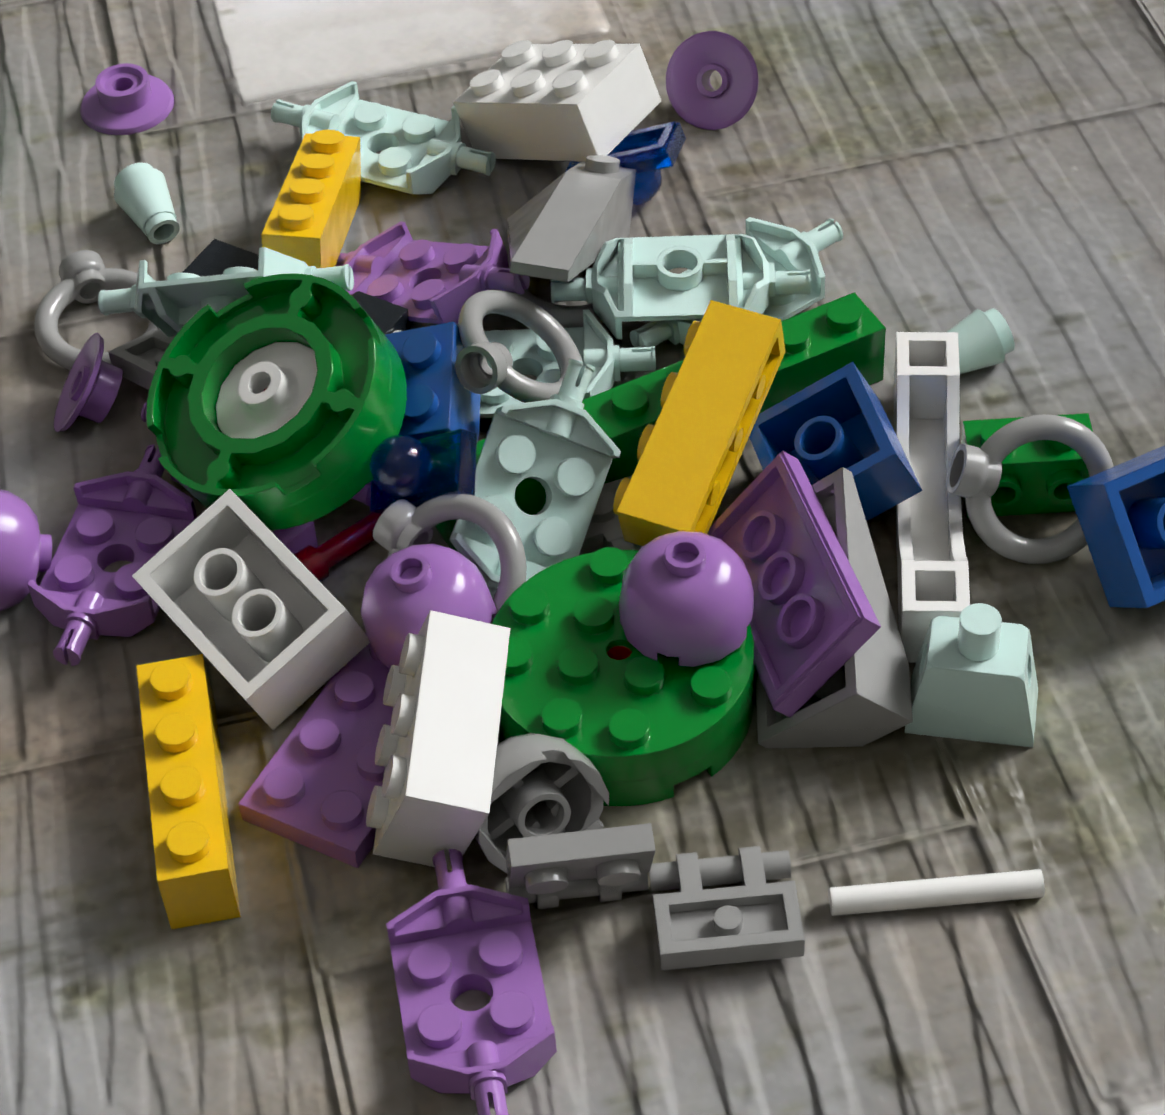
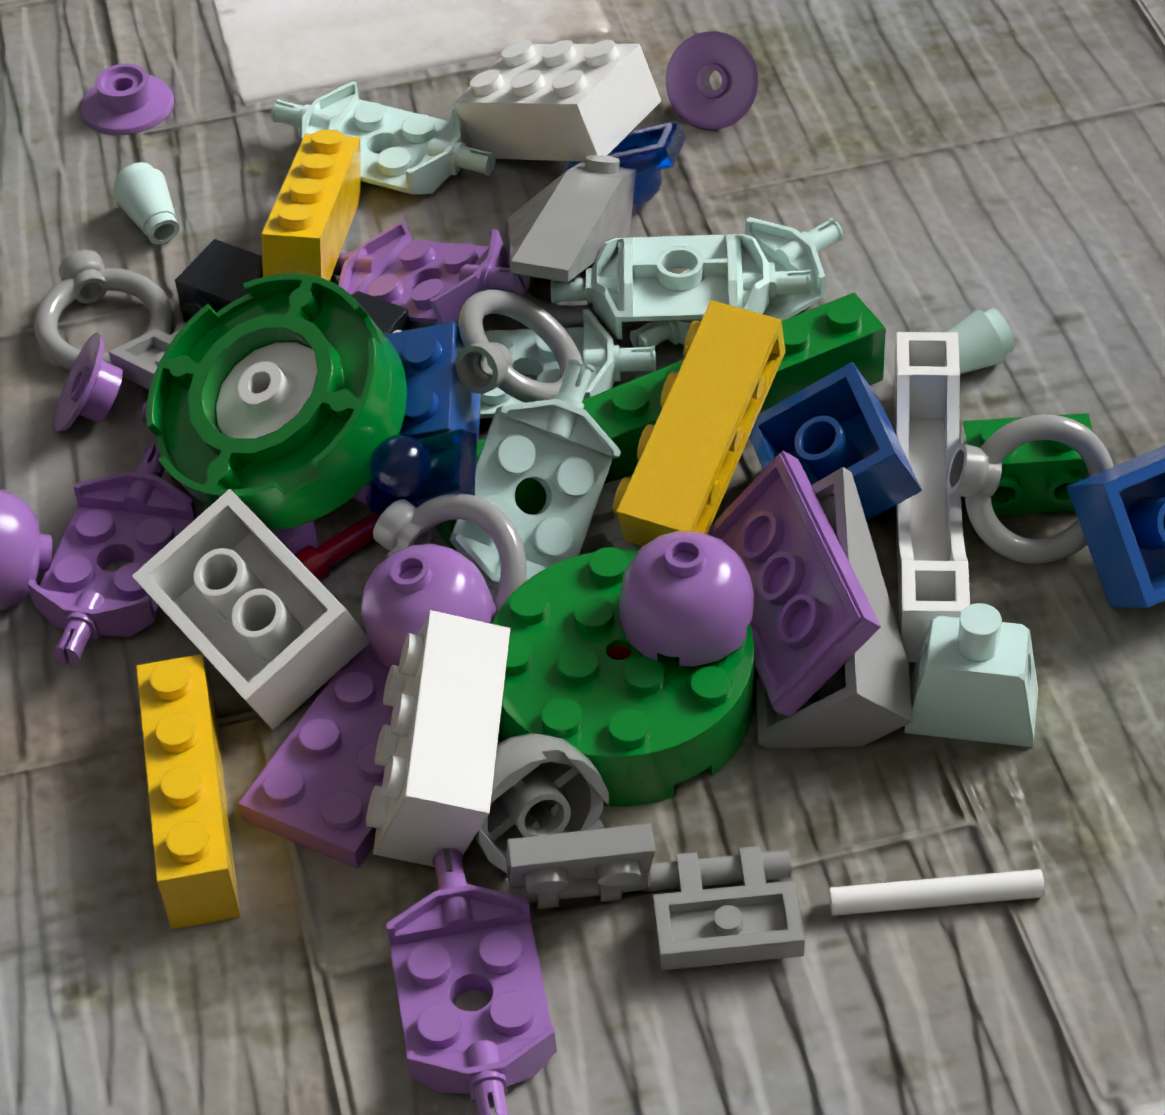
(176, 300): light aqua plate -> none

